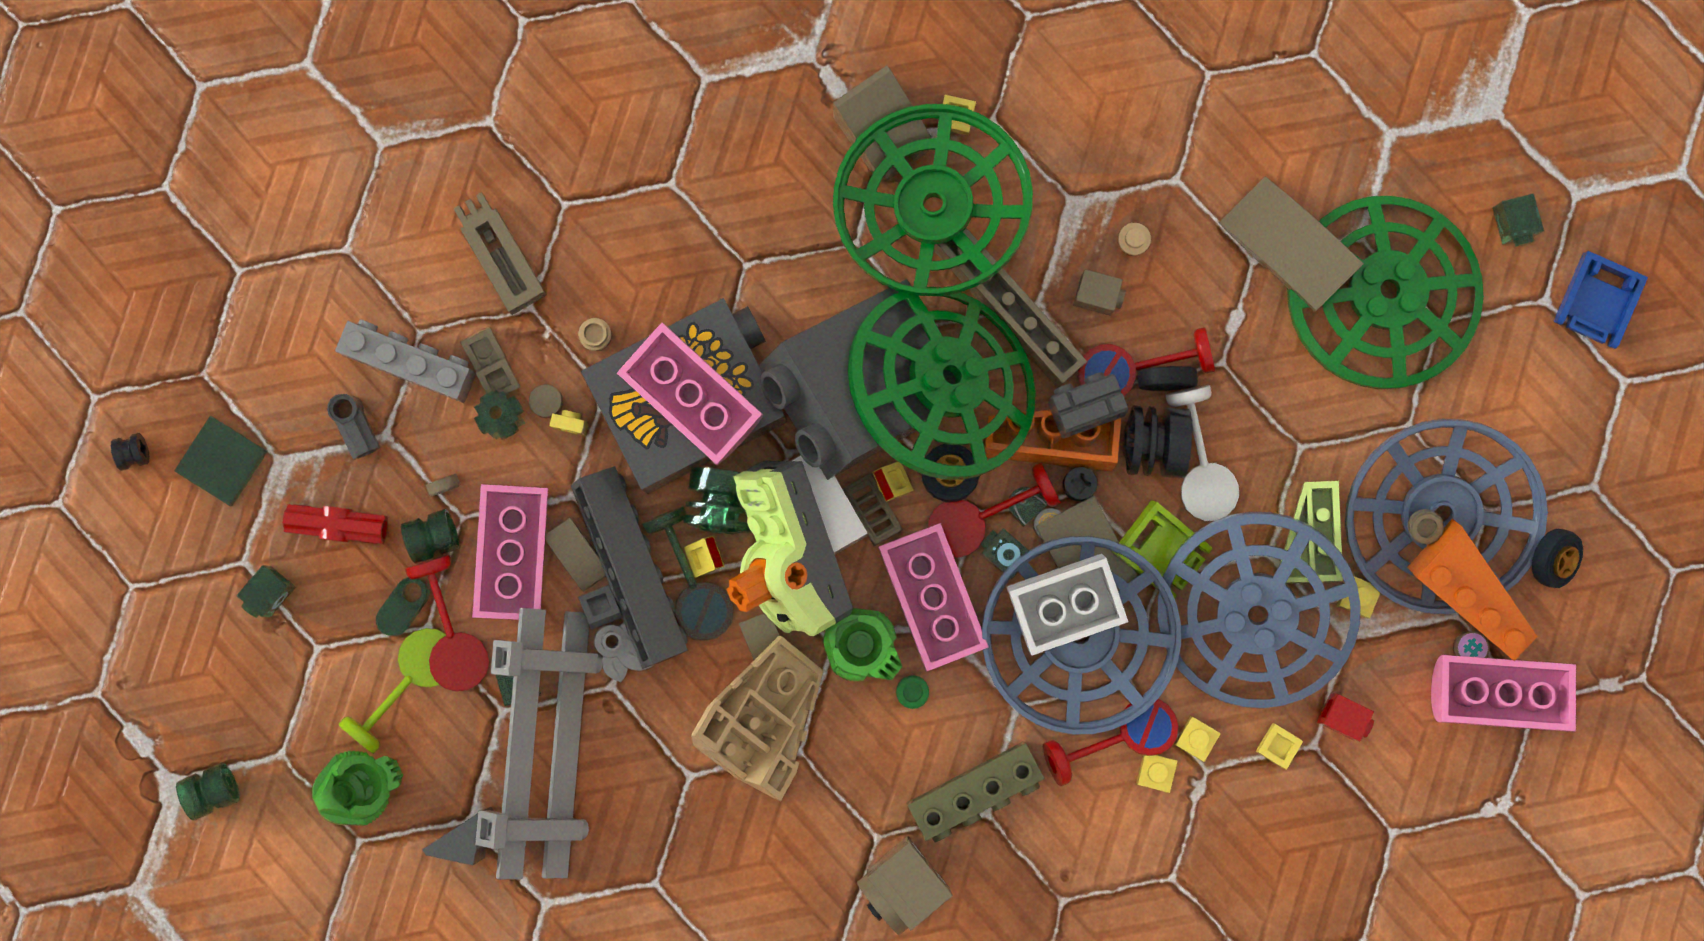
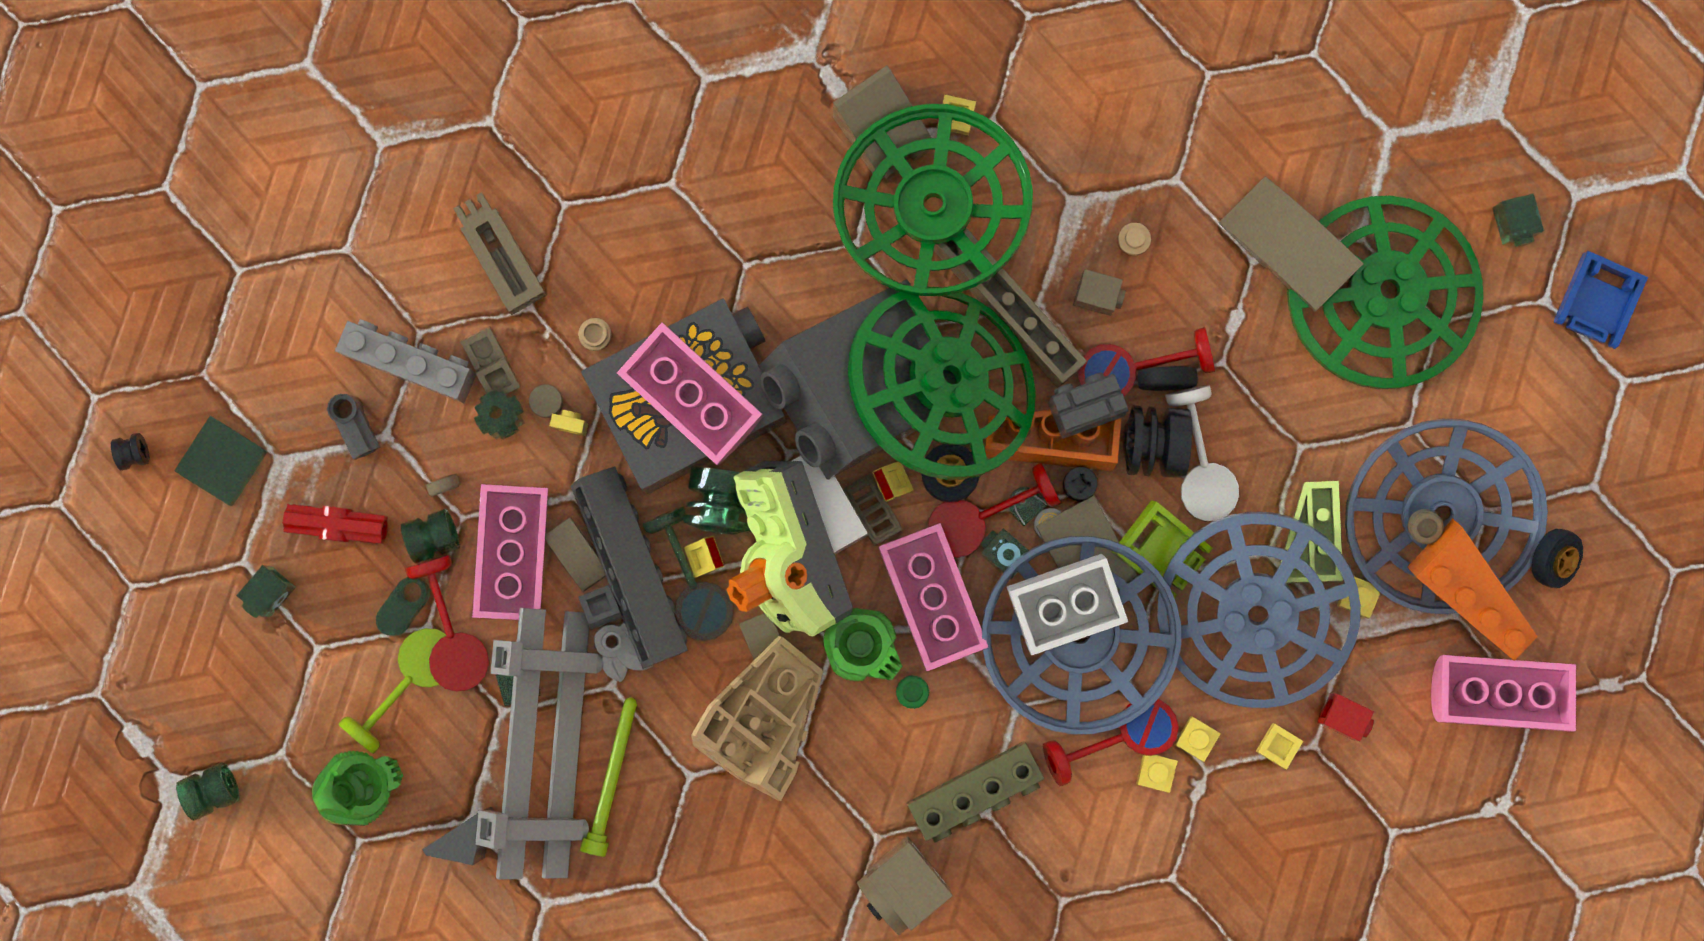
(595, 842): none -> lime piece
(1471, 645): tile -> none

